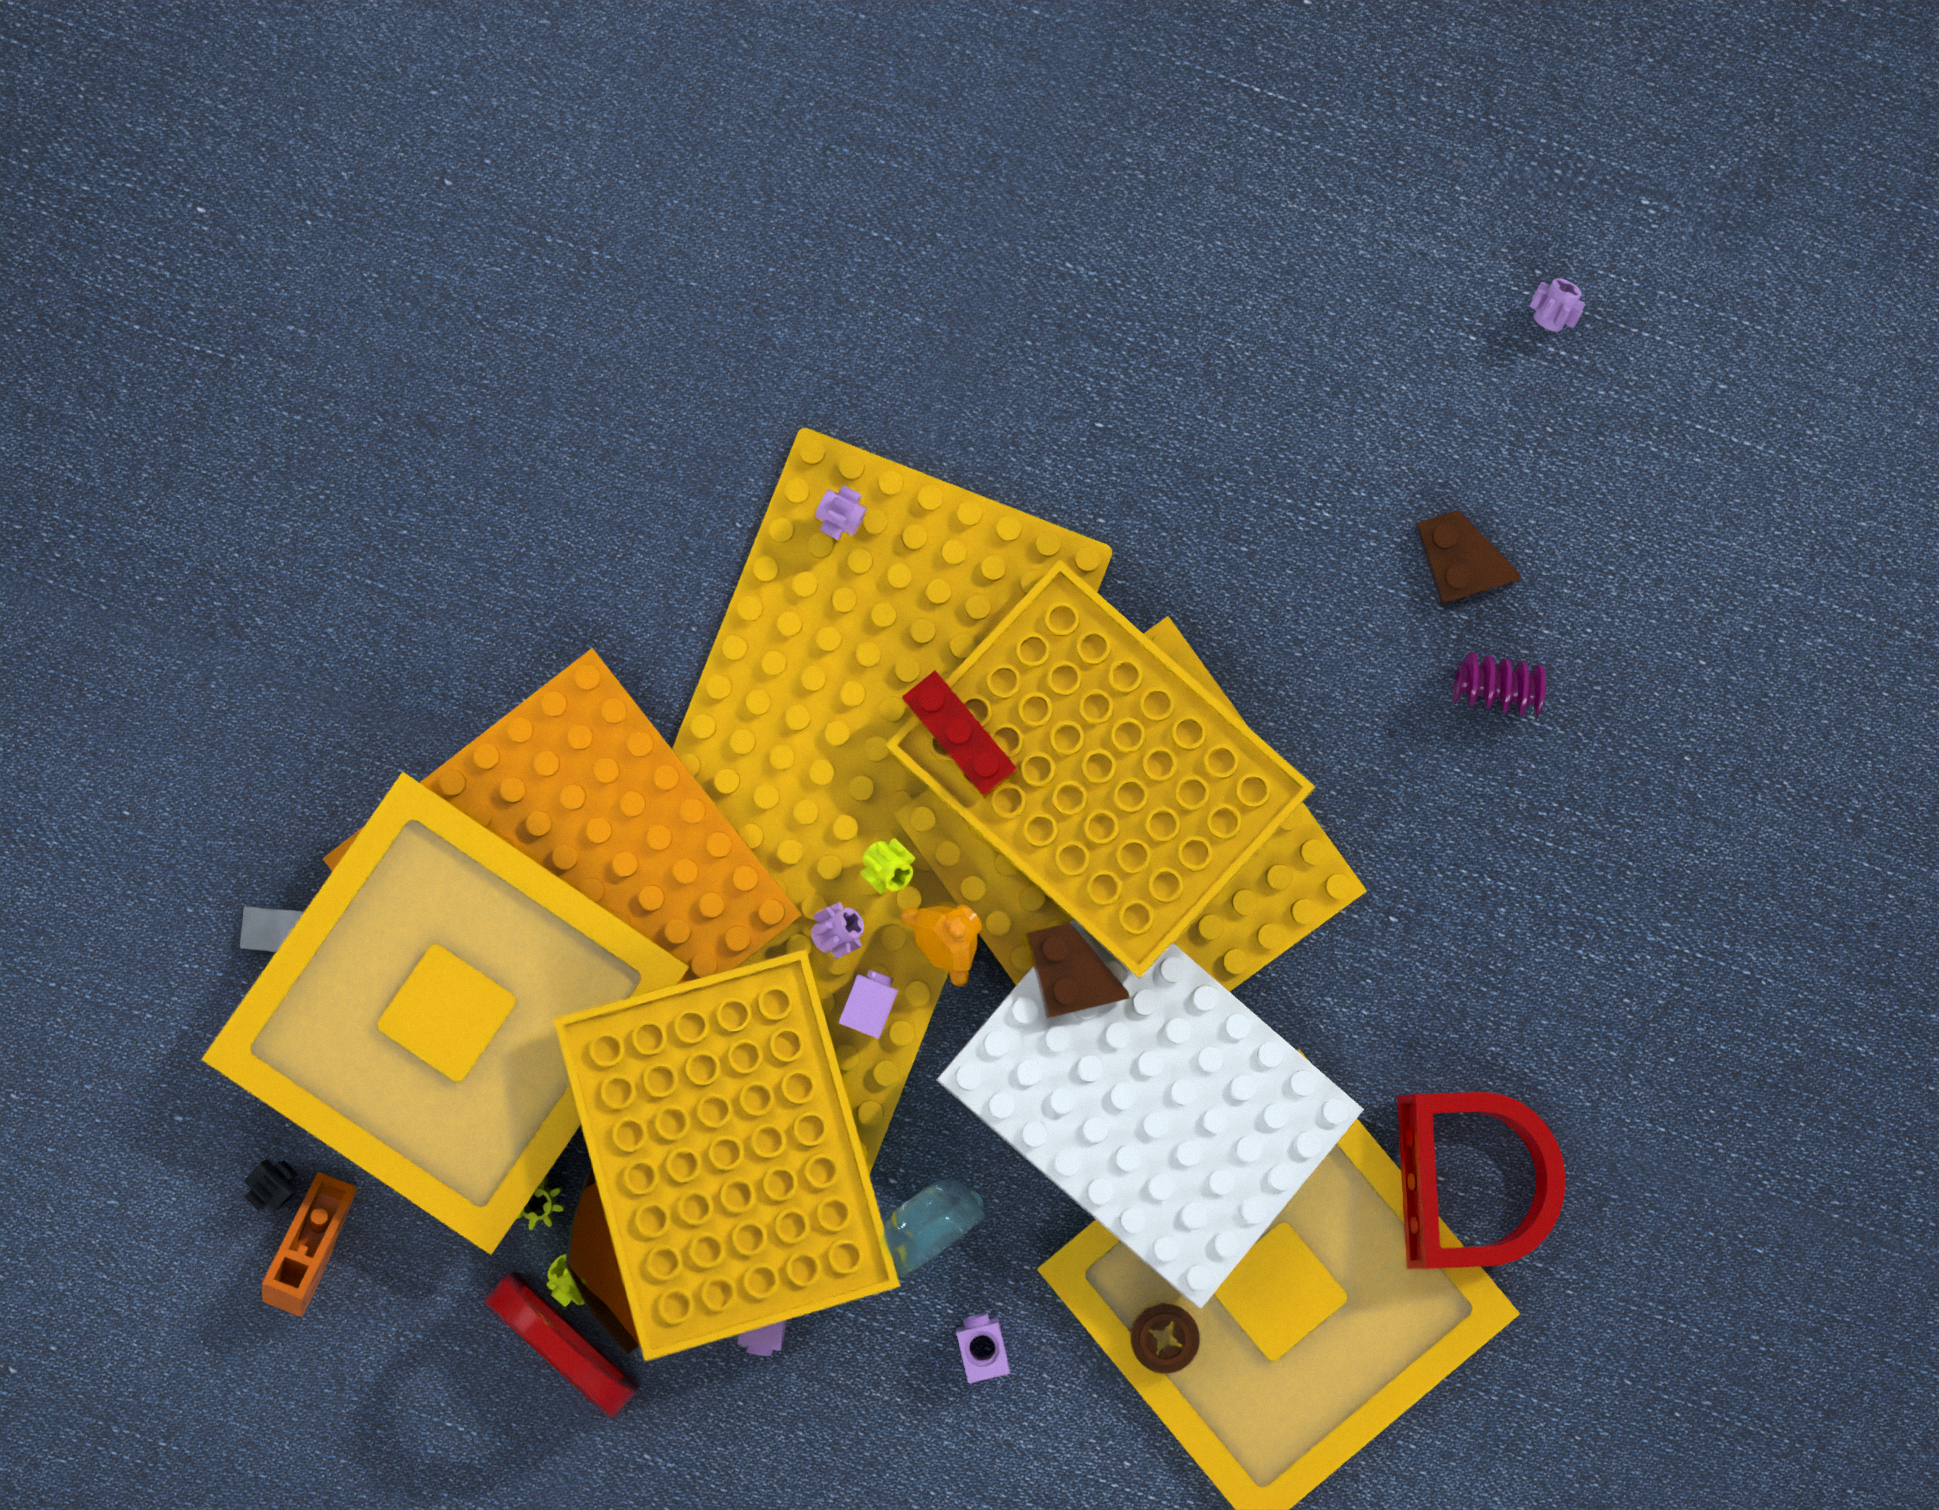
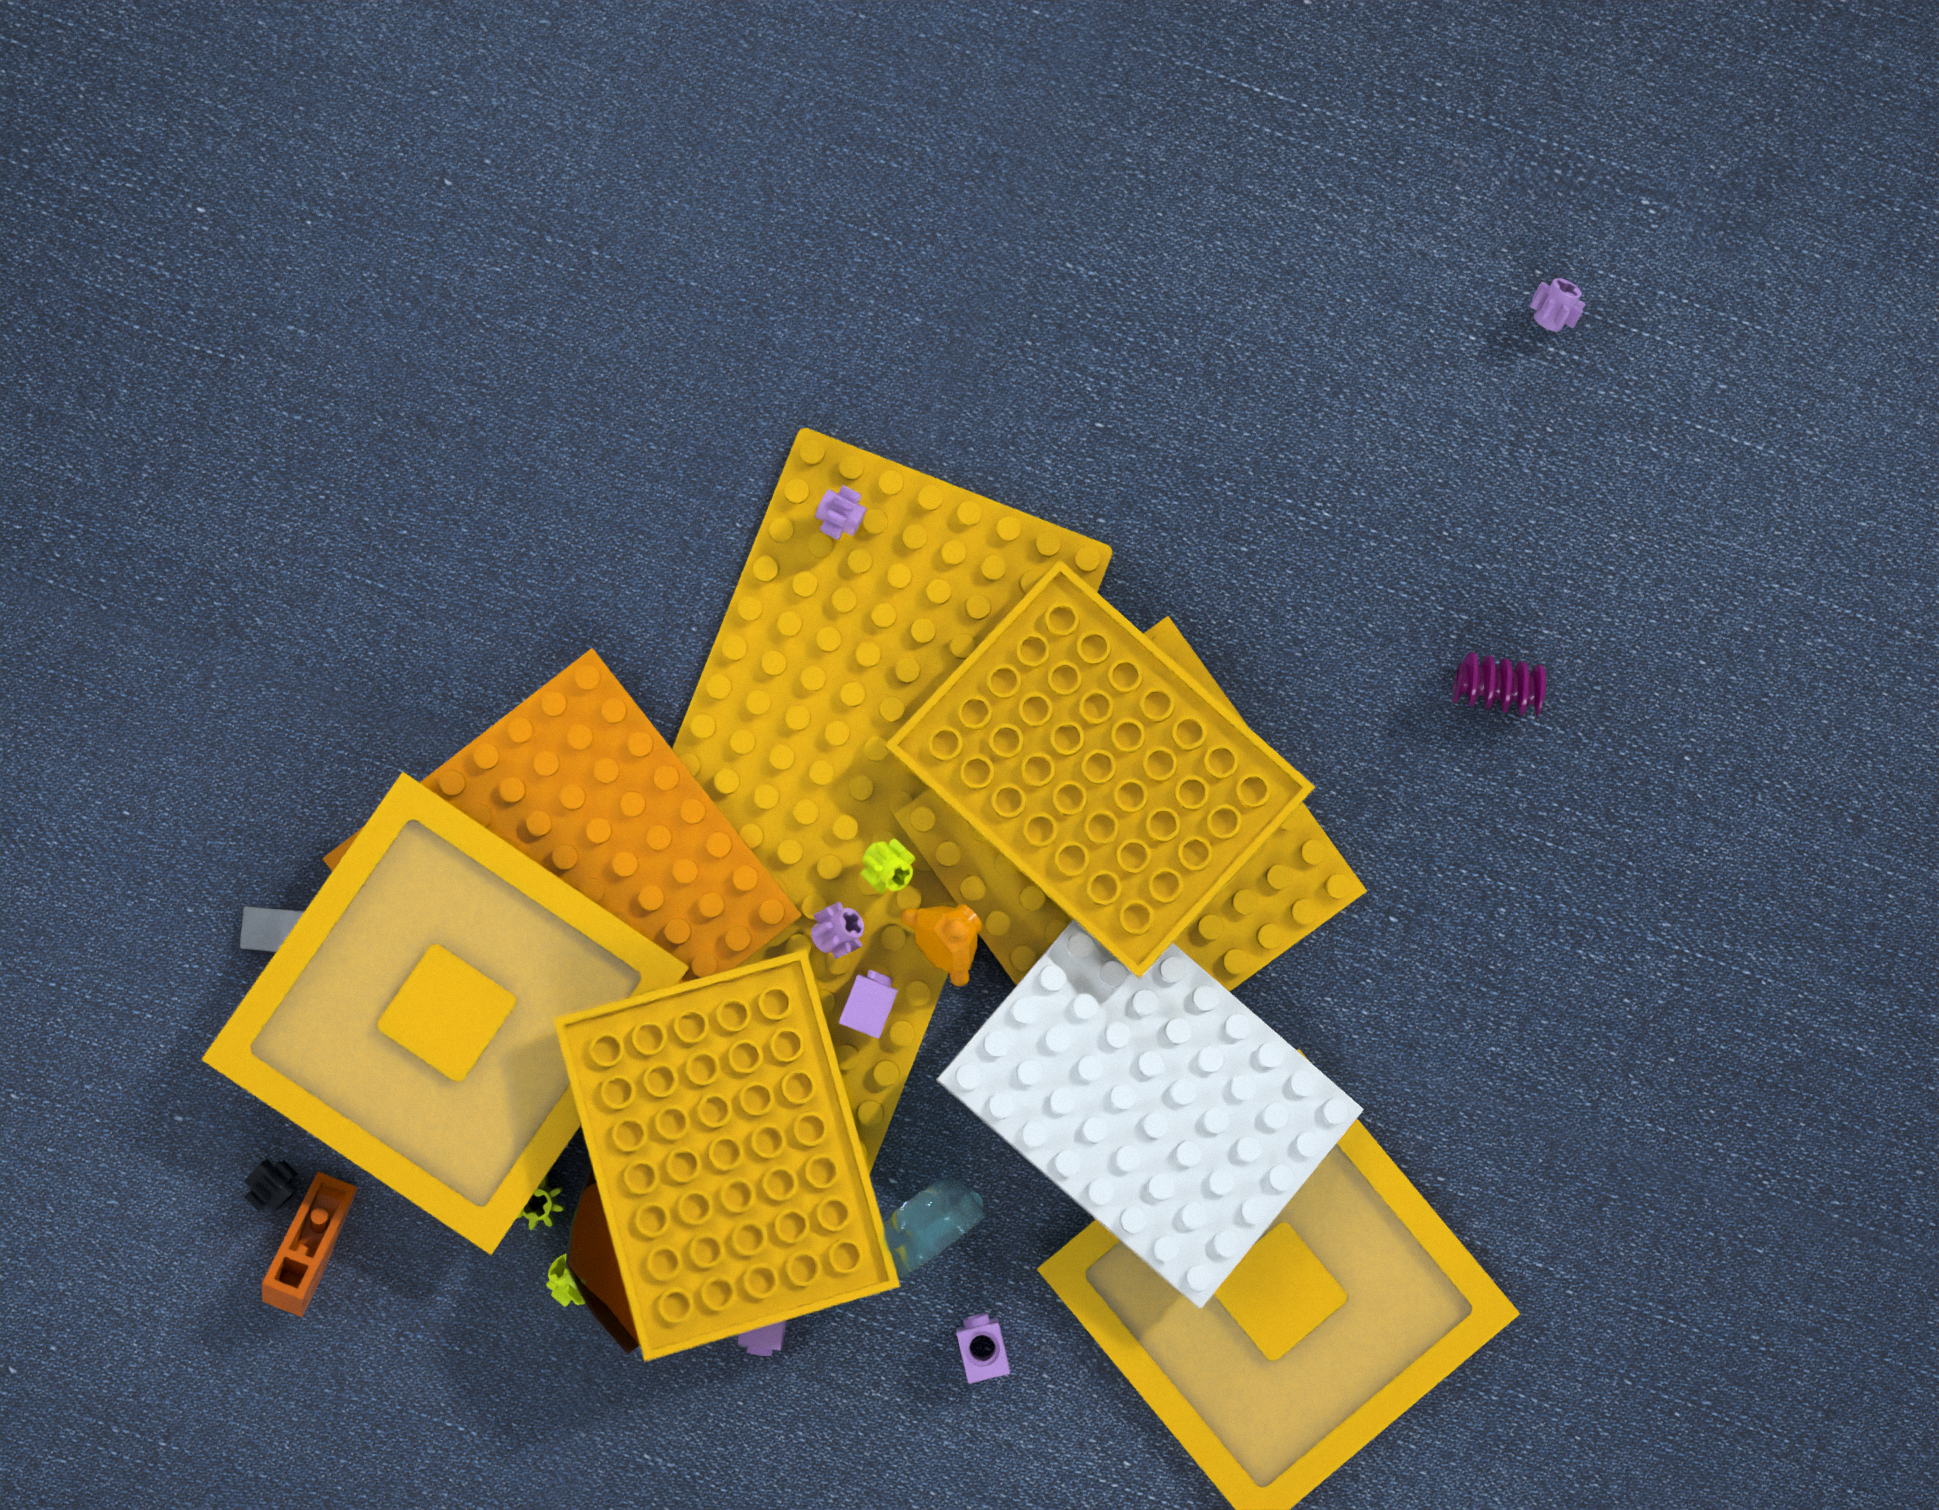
(561, 1344): red window -> none
(959, 733): red plate -> none
(1071, 972): reddish brown wing -> none
(1171, 1357): reddish brown gear -> none
(1420, 1181): red window -> none
(1462, 558): reddish brown wing -> none

